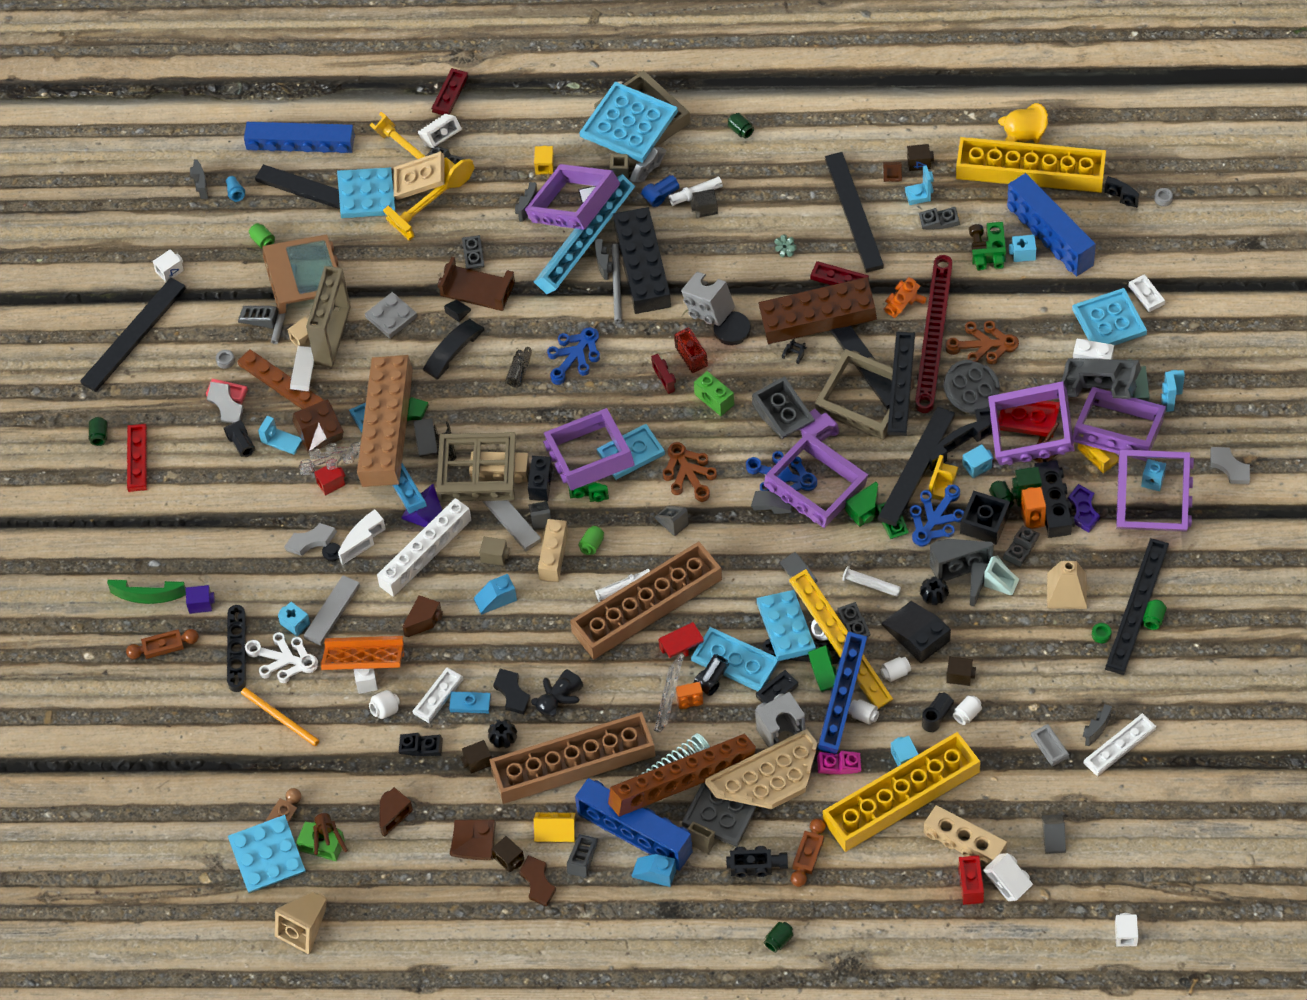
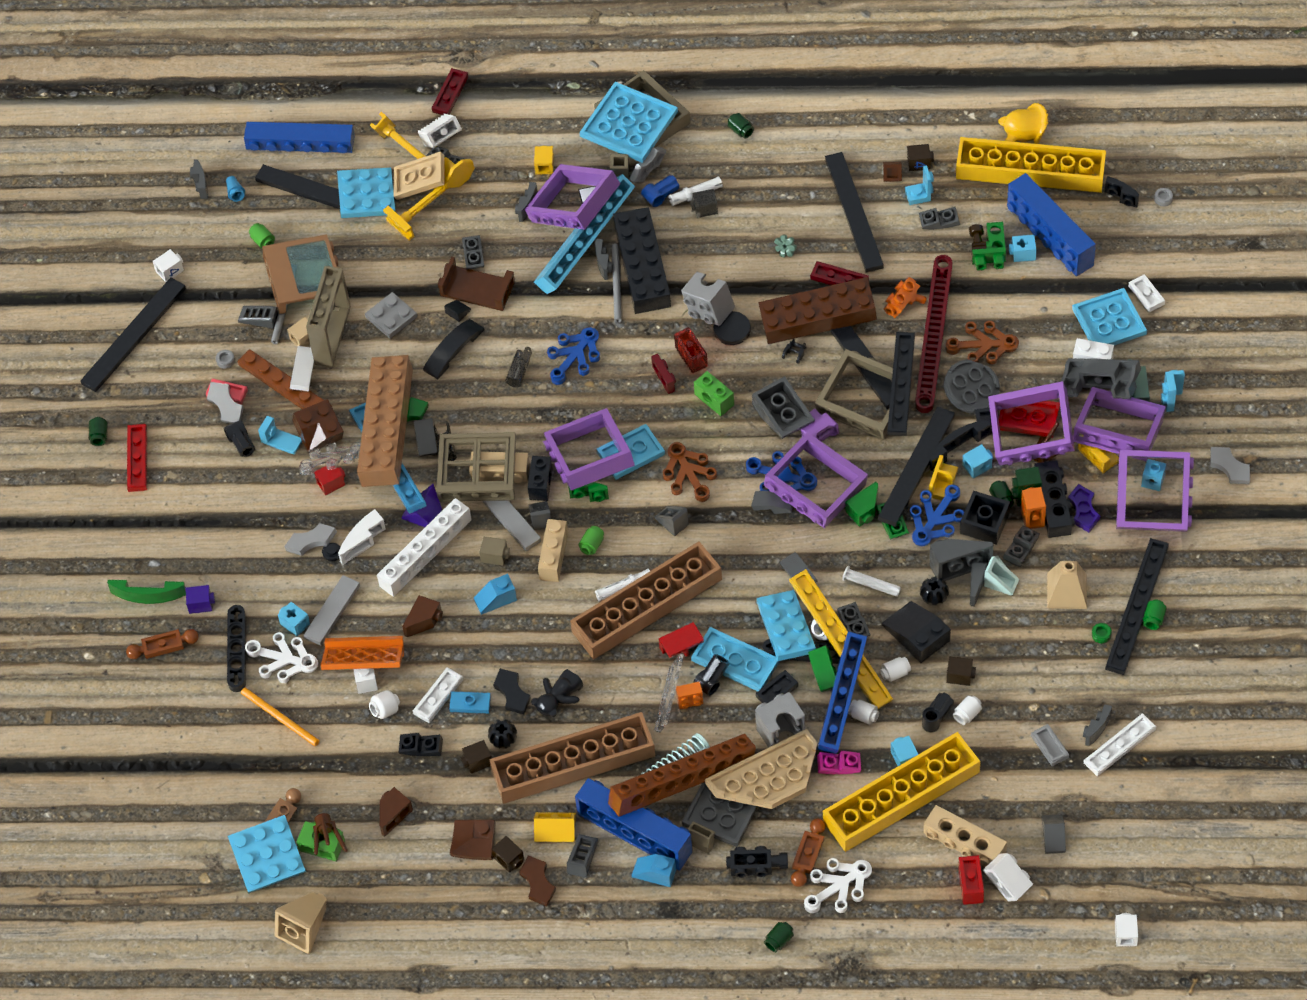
(839, 883): none -> white plant

